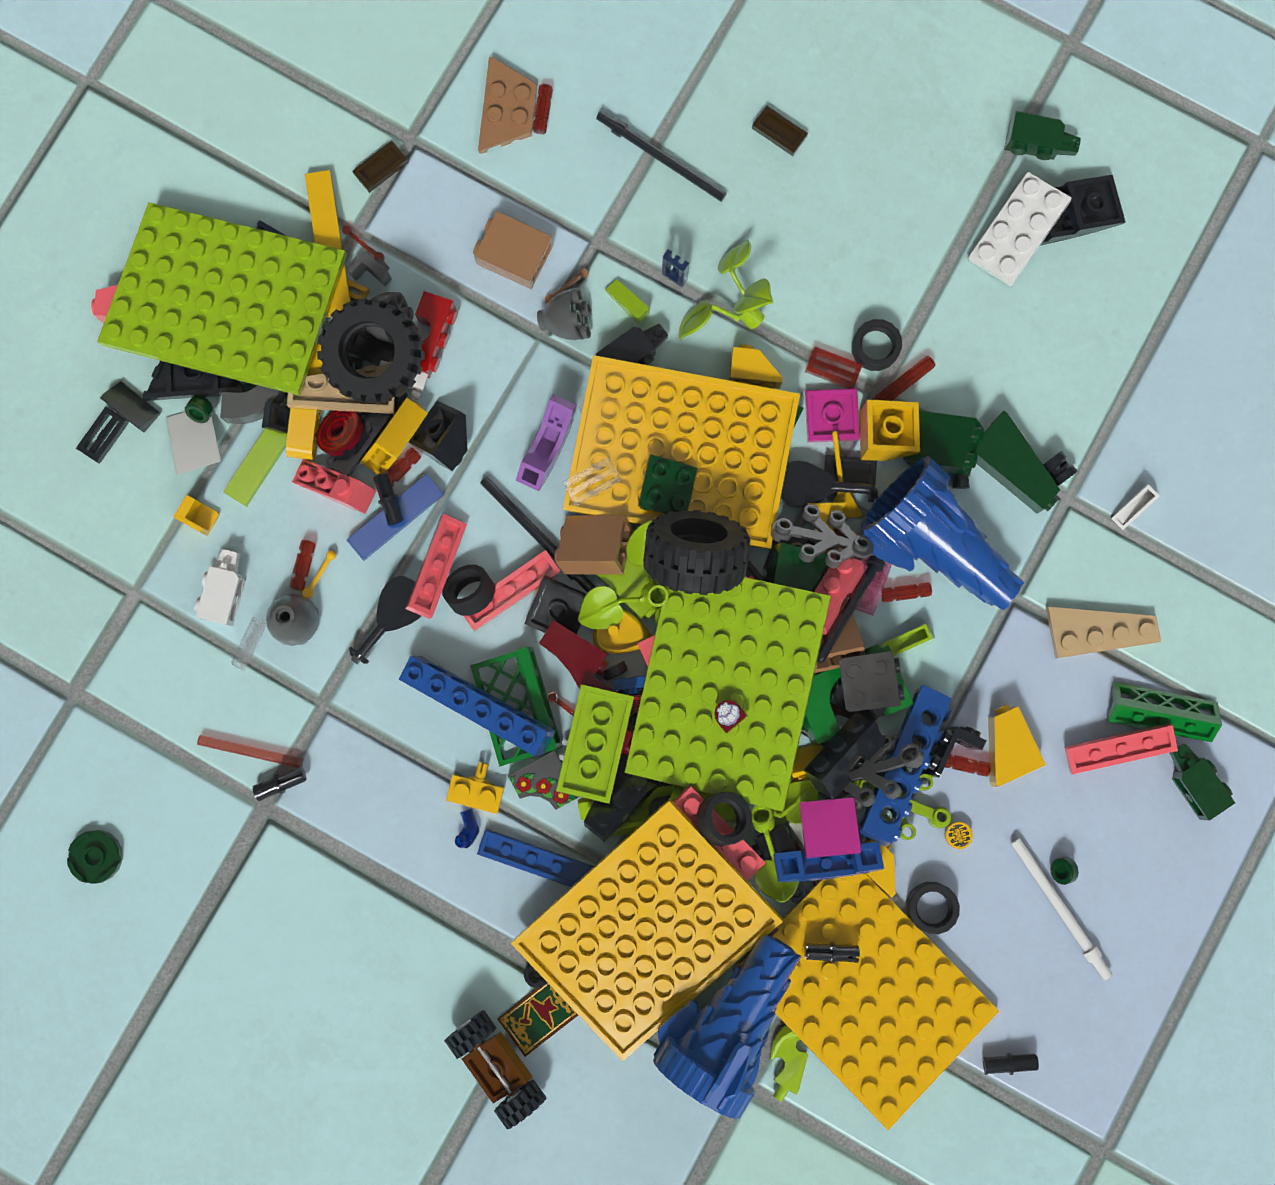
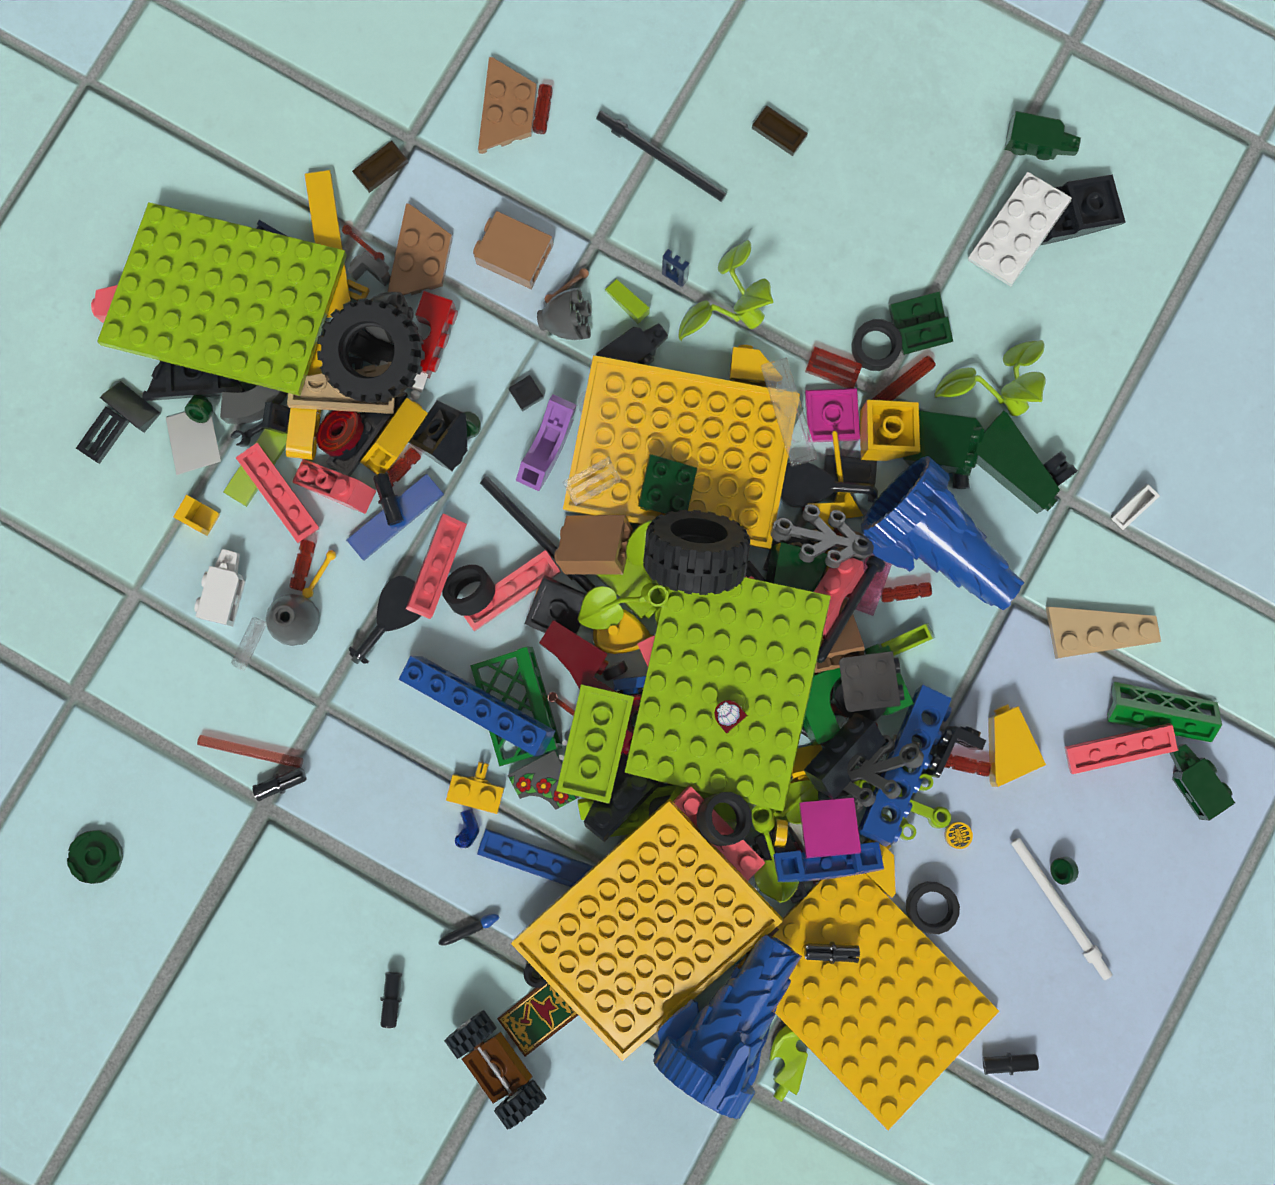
(246, 435): none -> black hand
(277, 493): none -> coral plate
(391, 999): none -> black axle
(420, 254): none -> medium nougat wing
(463, 932): none -> black piece
(472, 424): none -> dark green tile
(526, 393): none -> black tile
(780, 833): none -> yellow tile
(789, 412): none -> clear tile
(921, 322): none -> dark green slope
(1016, 394): none -> lime plant

